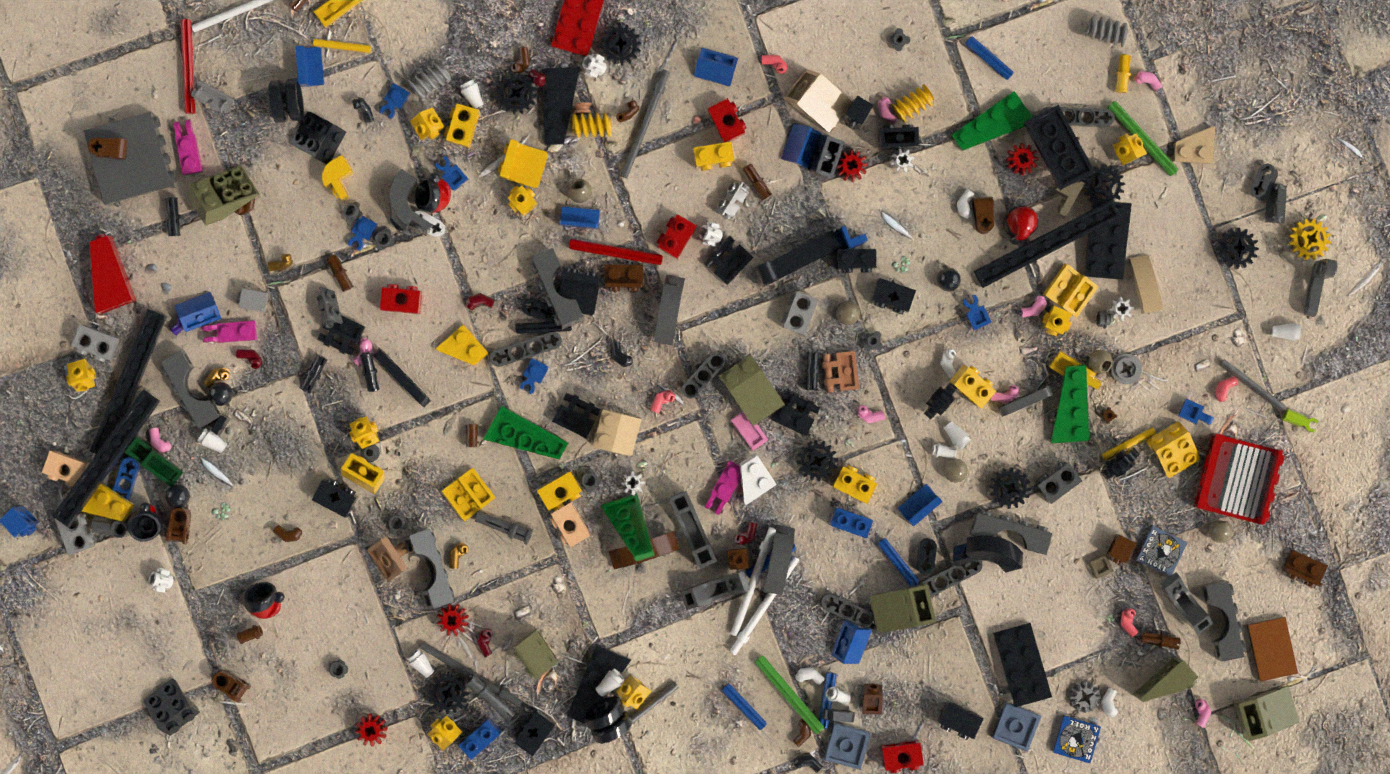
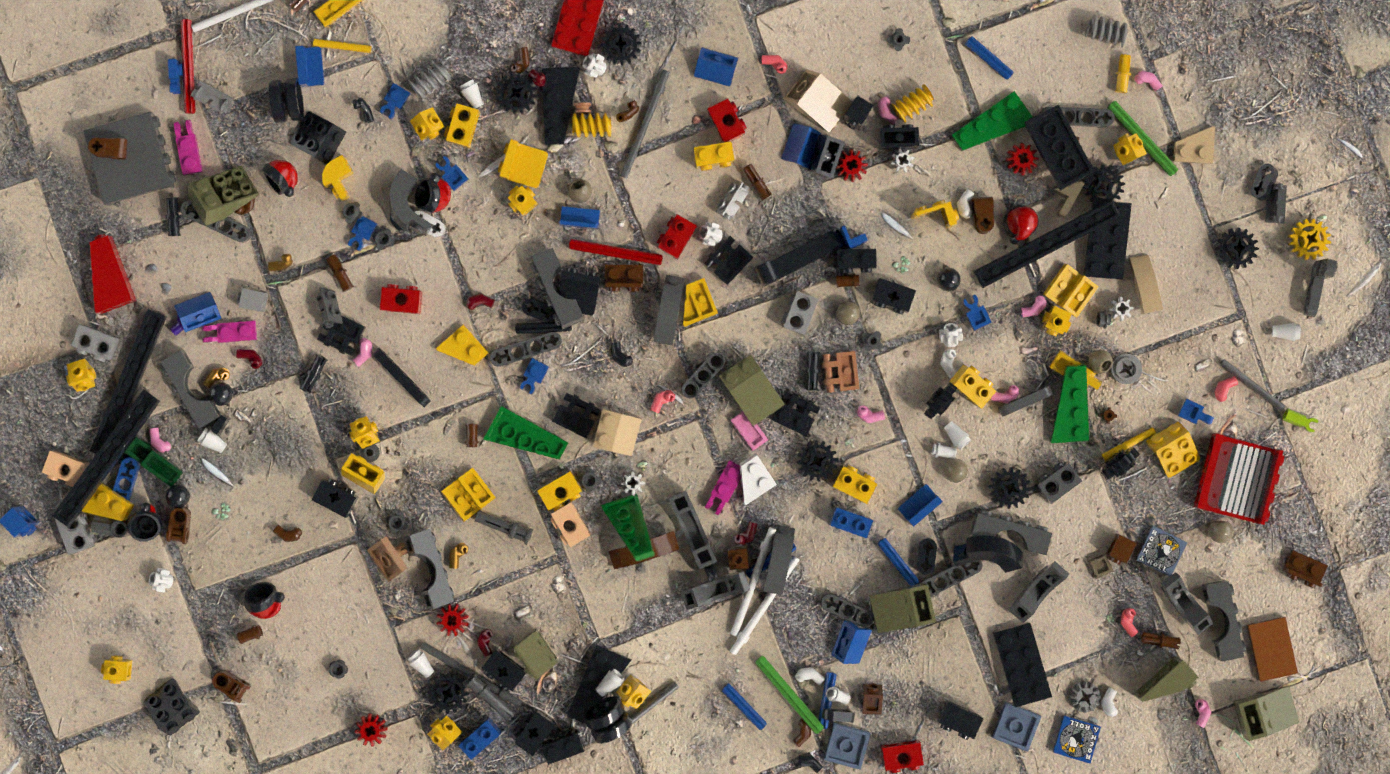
(116, 669): none -> yellow brick
(175, 73): none -> blue plate
(216, 226): none -> dark grey beam
(281, 176): none -> piece
(369, 371): black pin -> none
(514, 670): none -> black brick
(563, 747): none -> black brick
(698, 303): none -> yellow wing
(711, 573): none -> black bush
(848, 280): none -> reddish brown pin
(949, 214): none -> yellow bracket
(950, 335): none -> white gear
(1037, 590): none -> dark grey arch

